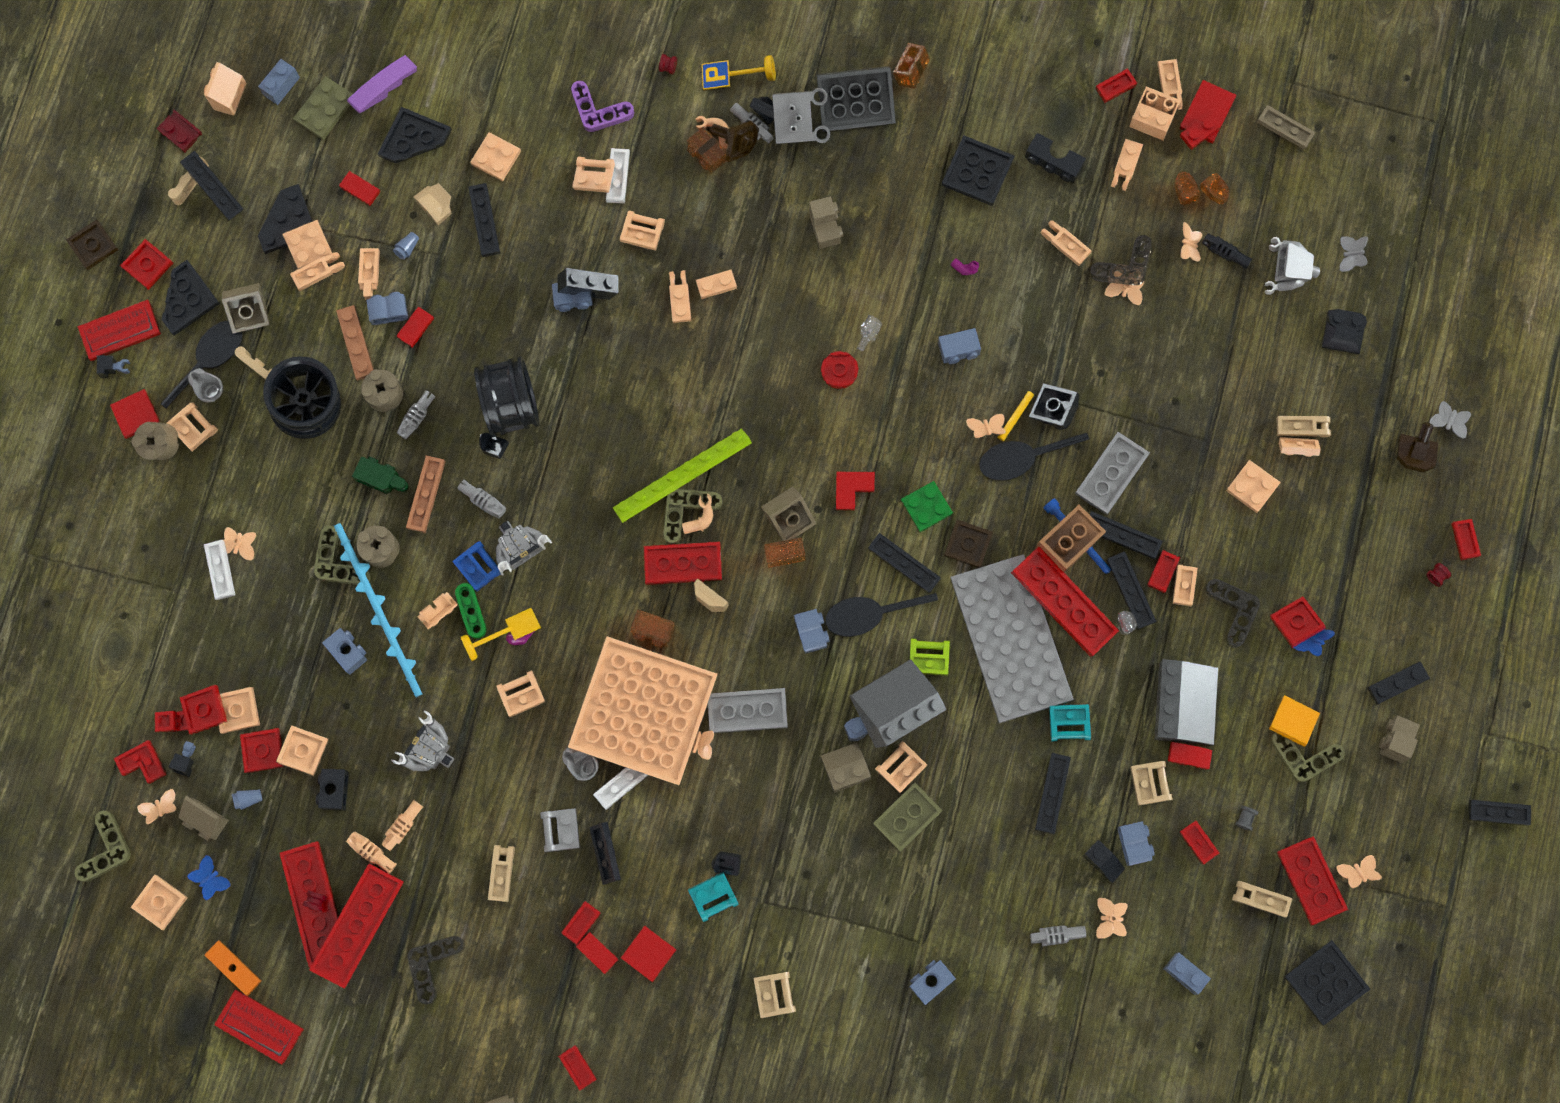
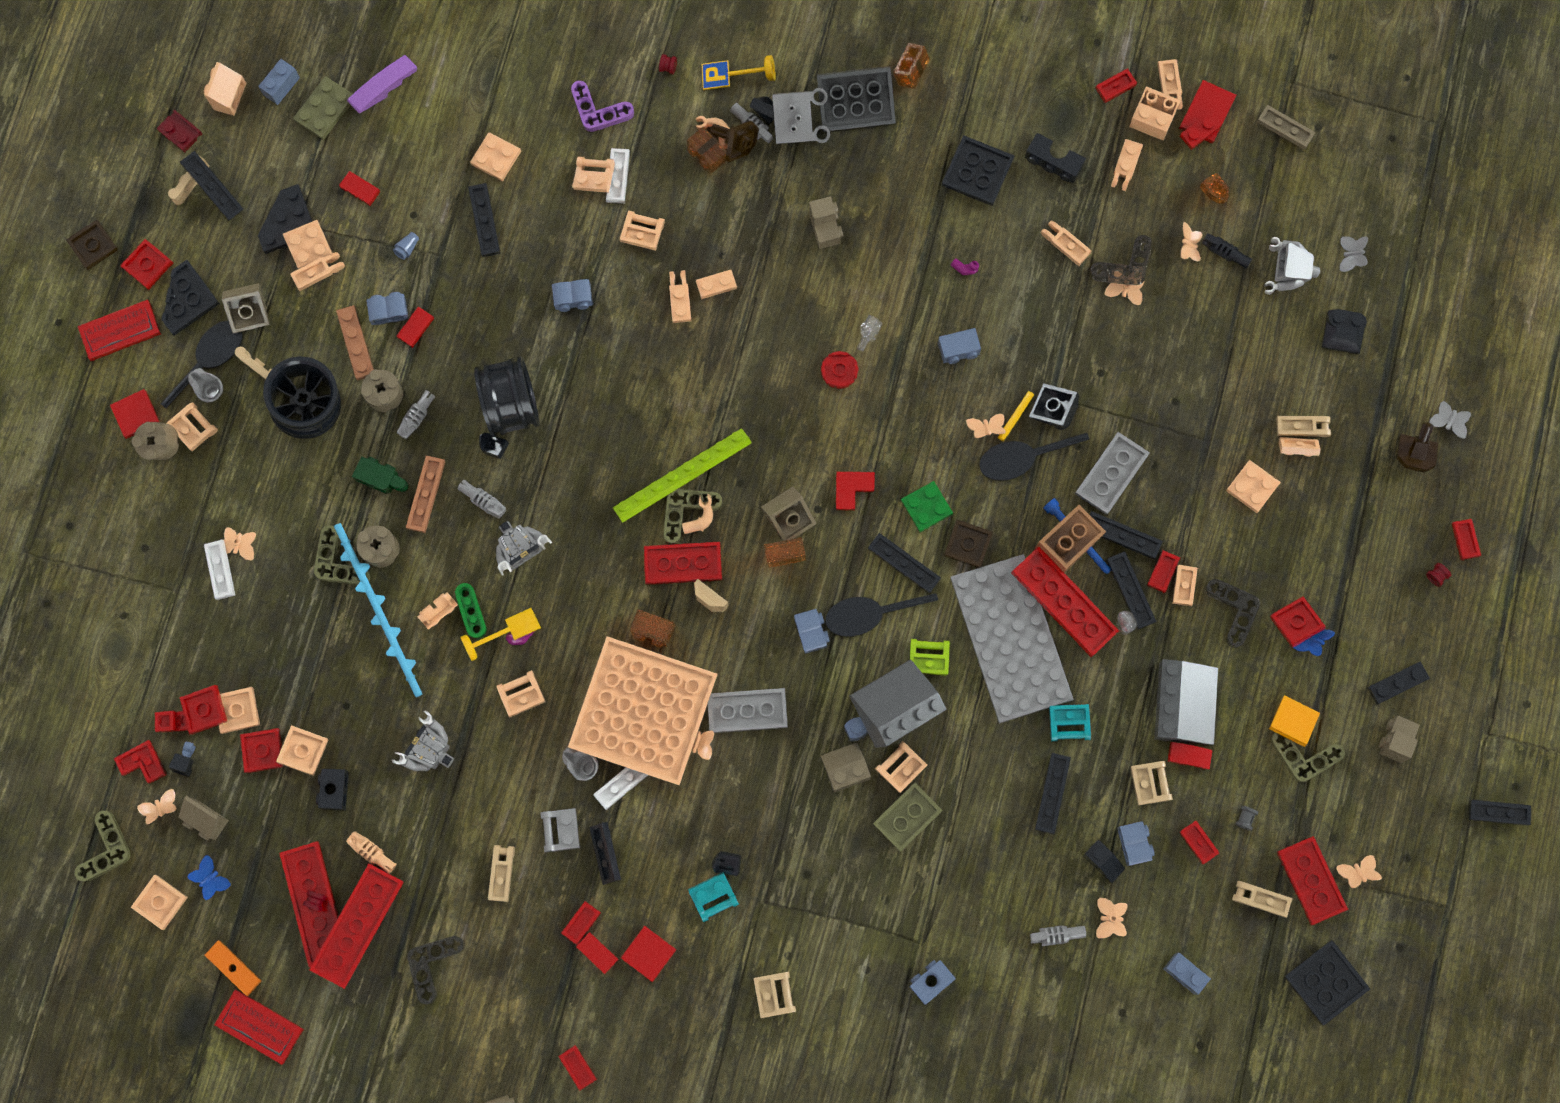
(107, 365): black piece -> none
(246, 798): sand blue cone -> none
(335, 646): sand blue brick -> none
(368, 270): light nougat hinge -> none
(401, 826): light nougat hinge -> none
(412, 135): black plate -> none
(435, 202): tan slope -> none
(471, 568): blue plate -> none
(600, 284): arch -> none
(1186, 188): clear orange rock -> none

